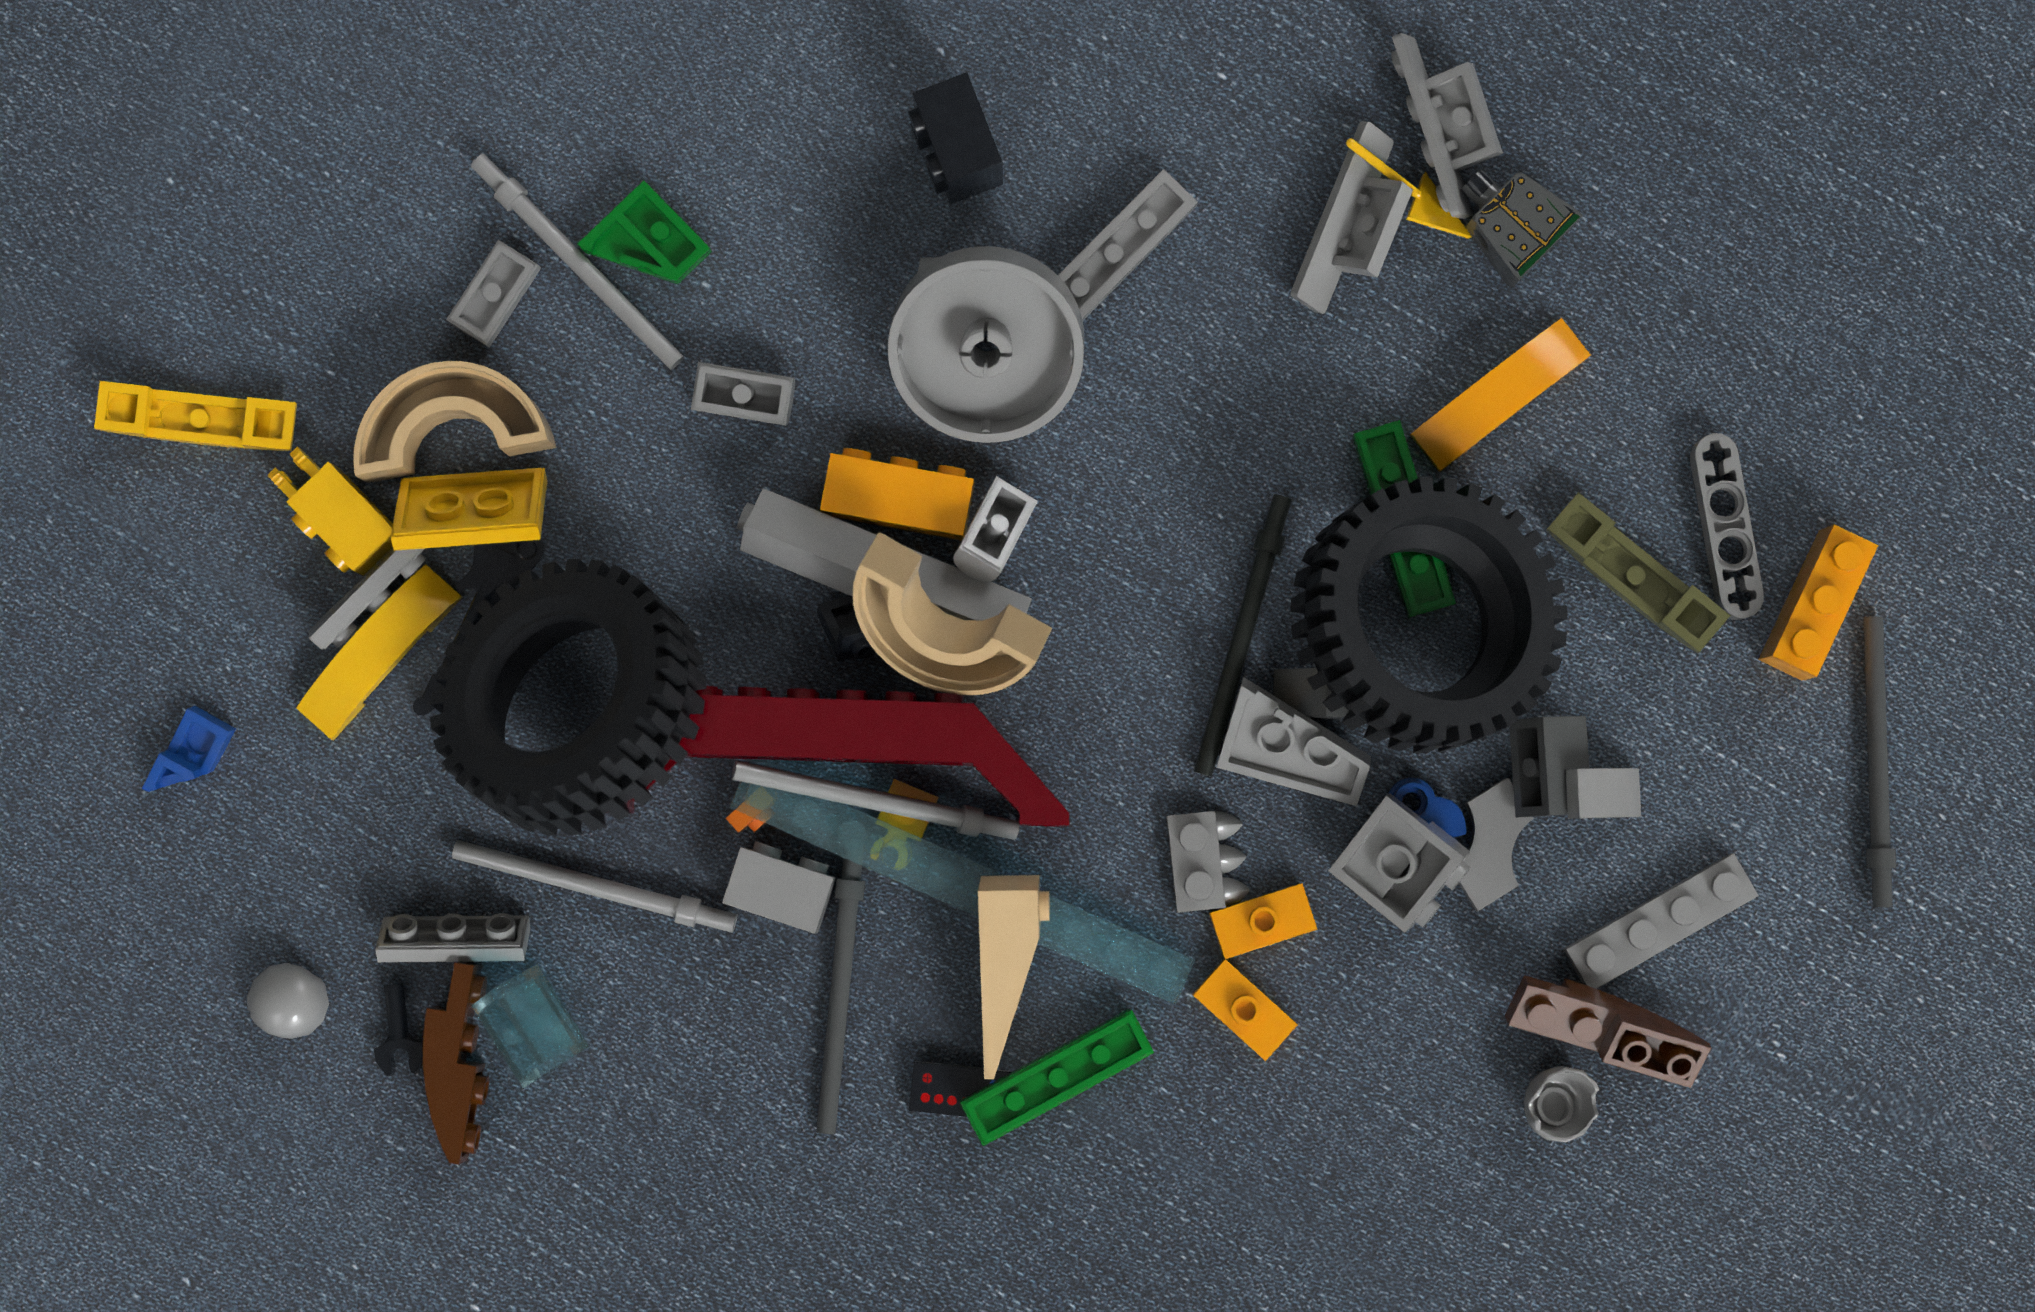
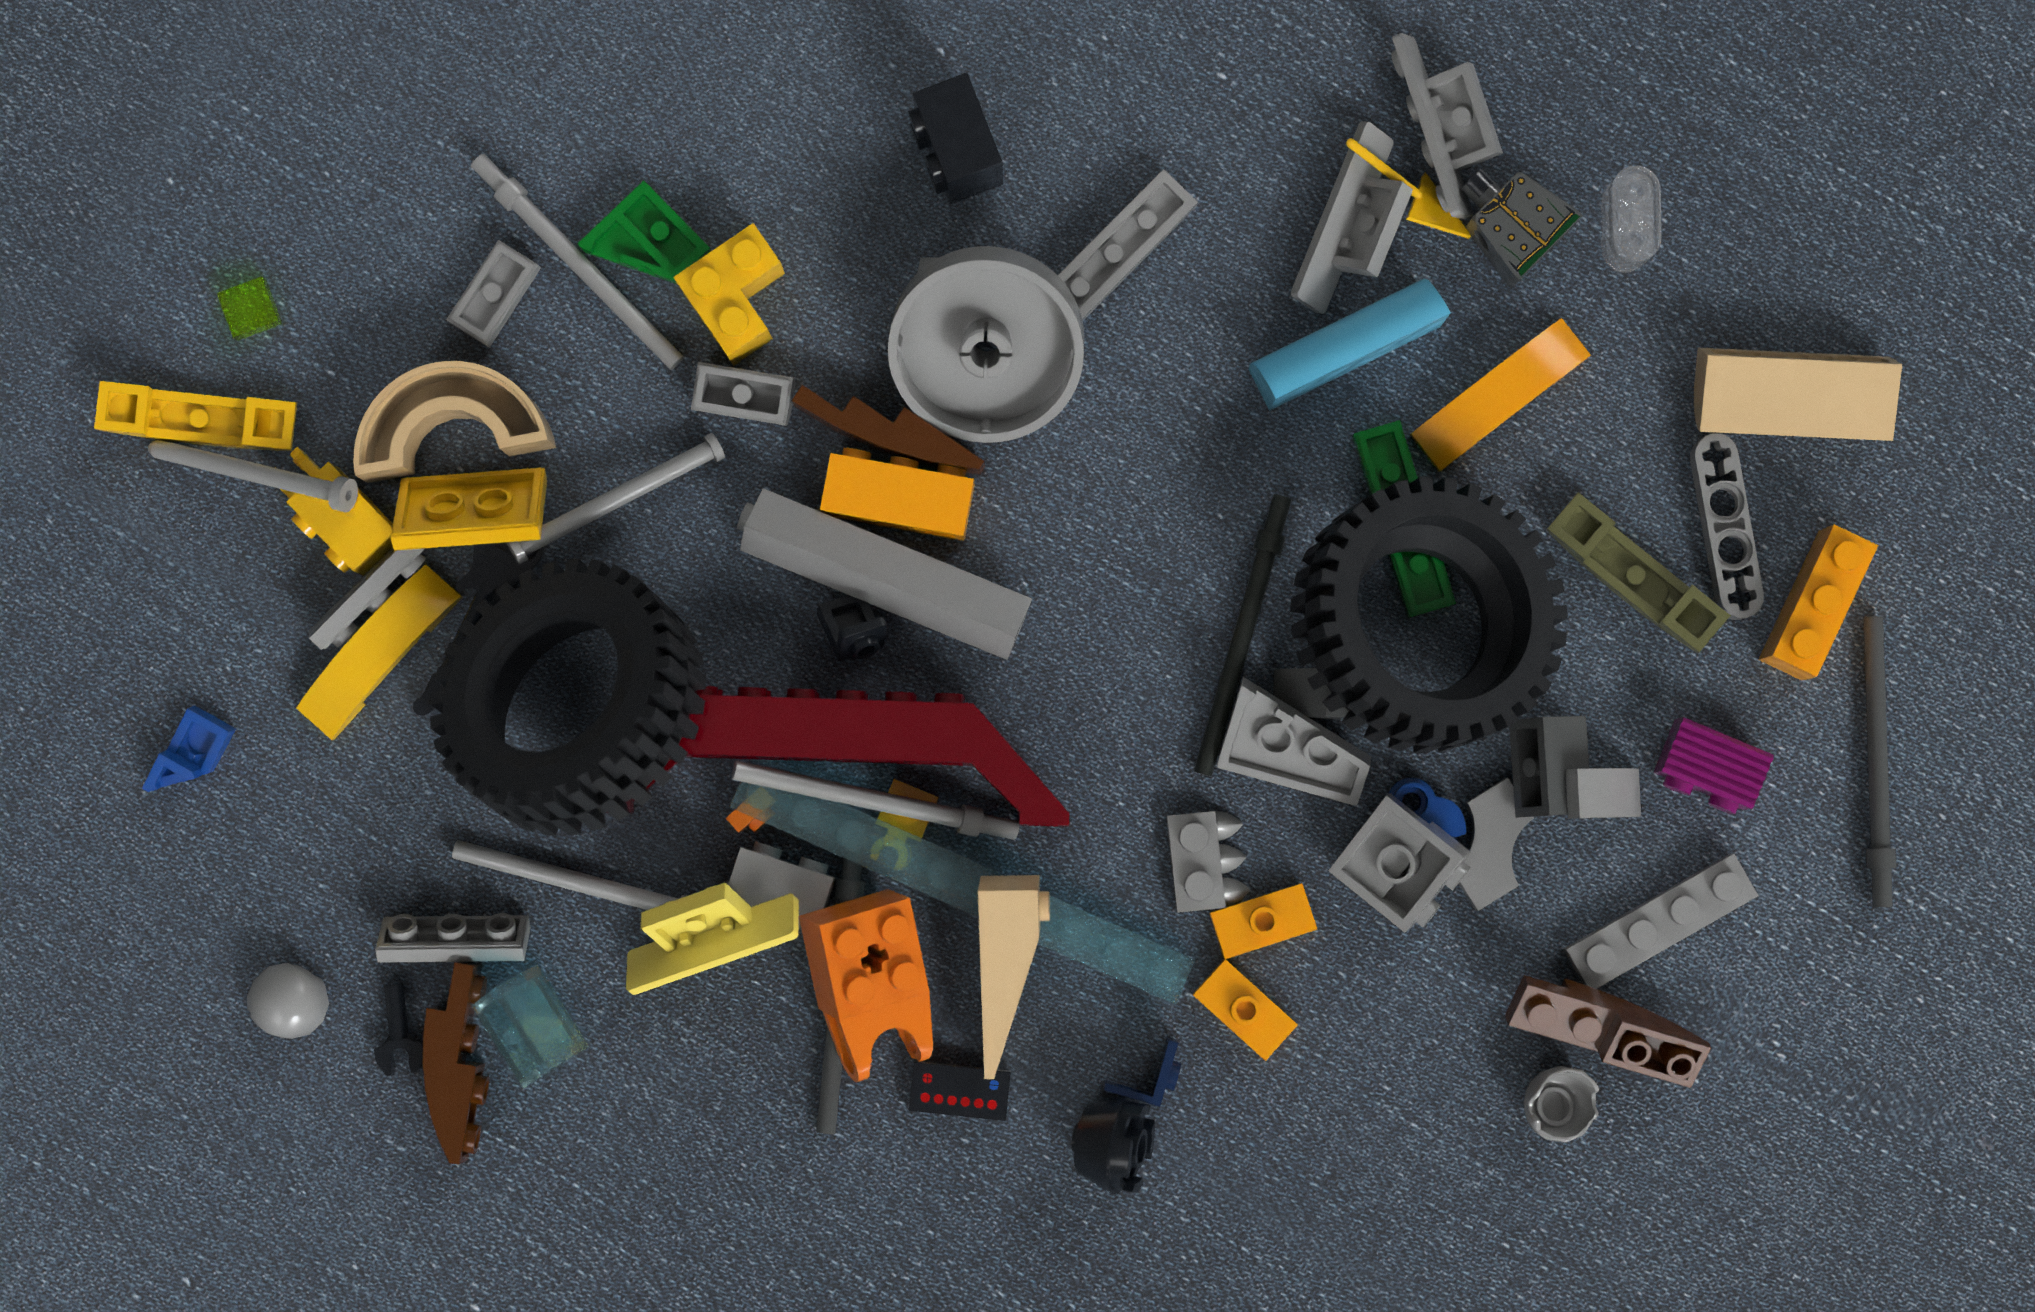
(249, 308): none -> clear neon green plate
(340, 493): none -> light grey bar
(620, 496): none -> light grey bar
(706, 933): none -> light yellow bracket
(721, 287): none -> yellow brick
(871, 993): none -> orange brick
(906, 437): none -> reddish brown slope
(933, 645): tan brick -> none
(993, 531): light grey brick -> none
(1056, 1077): green tile -> none
(1113, 1143): none -> black cone
(1165, 1078): none -> dark blue bracket
(1349, 343): none -> medium azure brick
(1631, 219): none -> clear brick
(1713, 765): none -> magenta brick
(1796, 394): none -> tan brick

